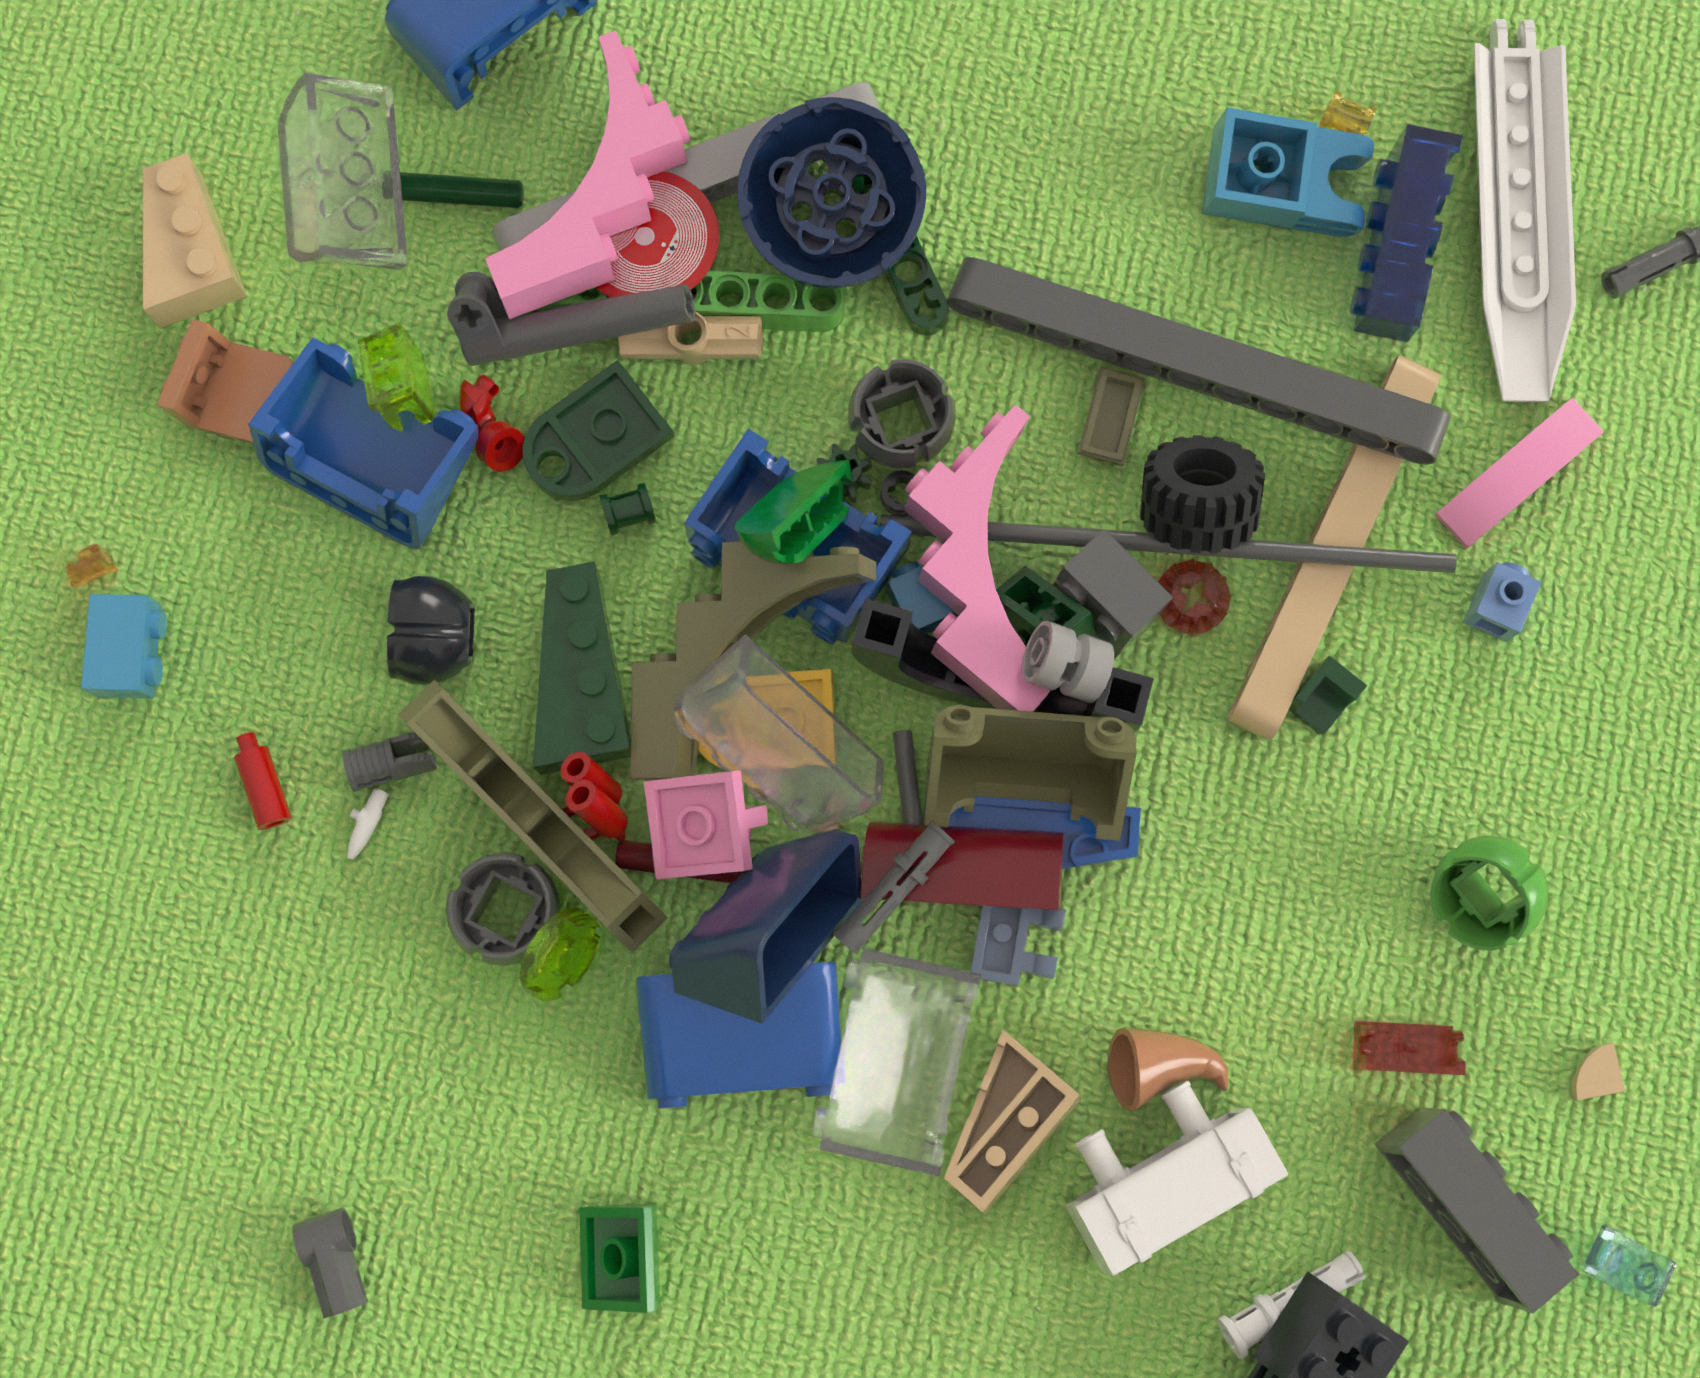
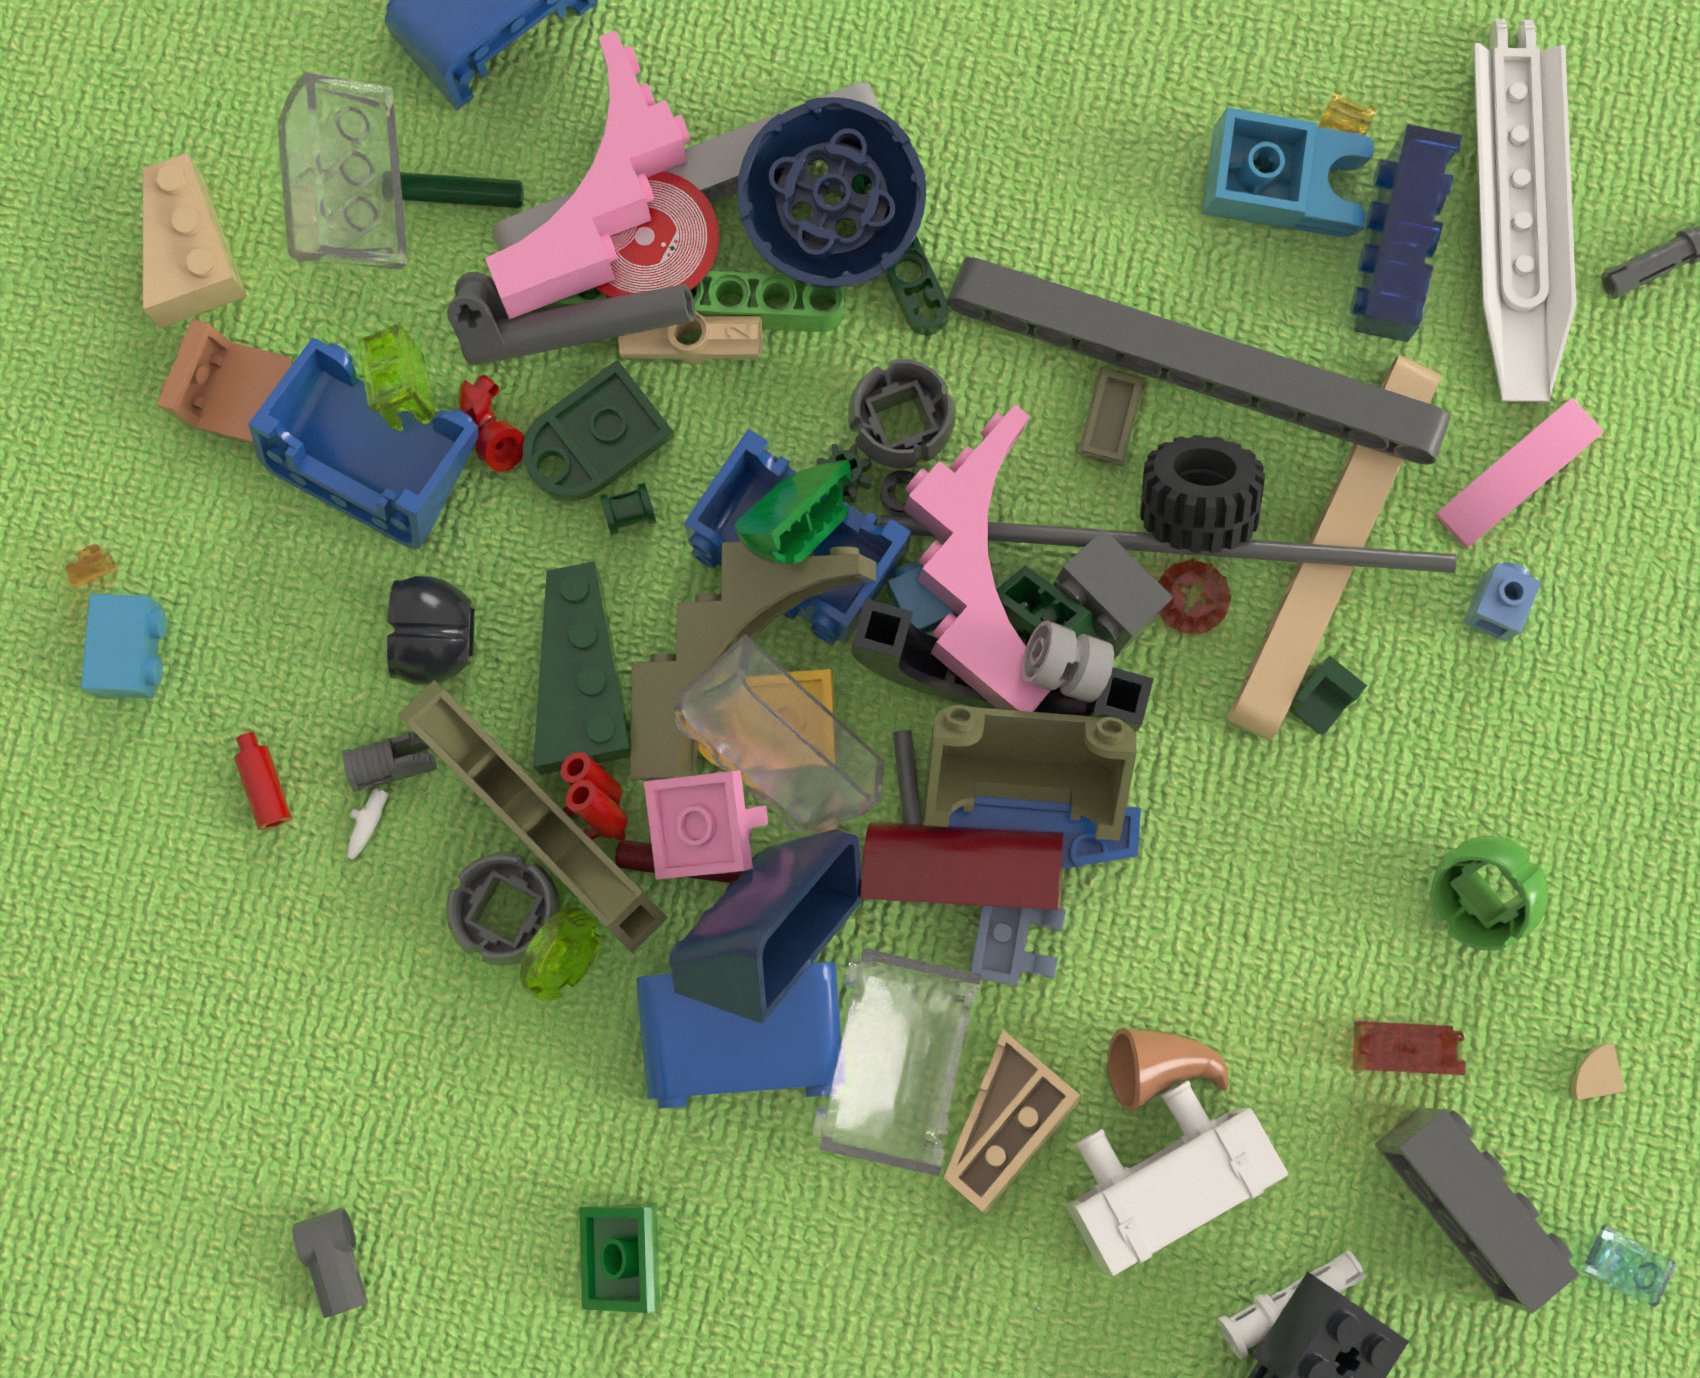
(935, 843): dark grey pin -> none

